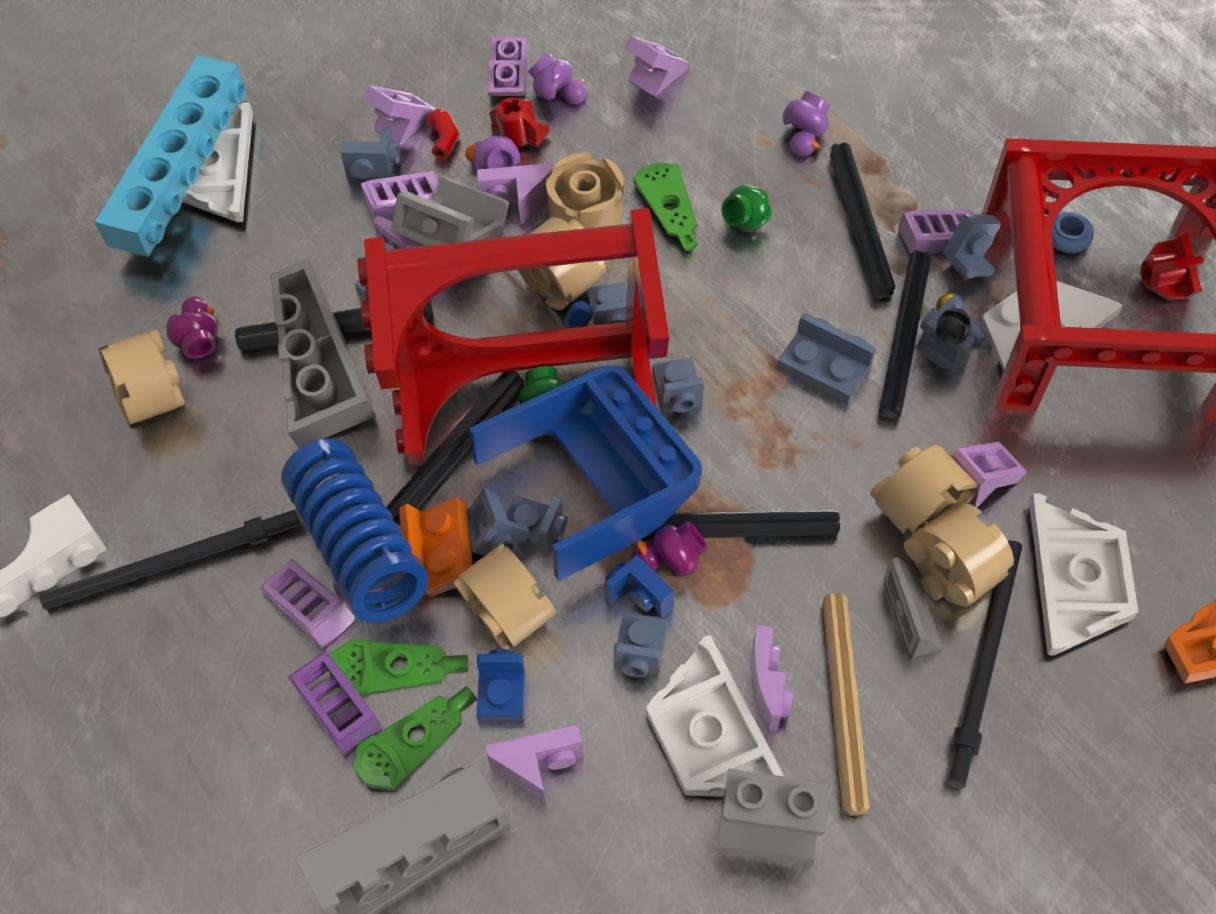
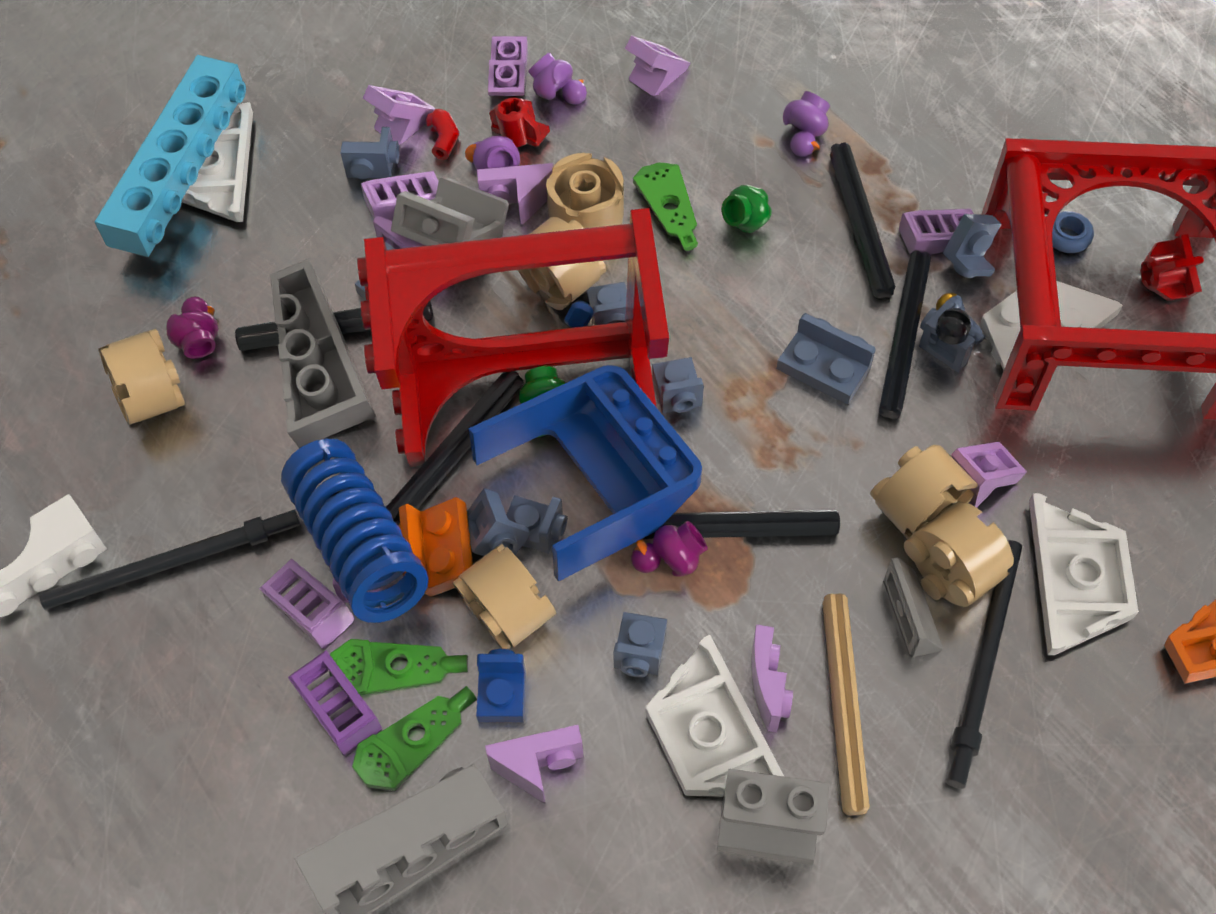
(646, 587): blue bracket -> none

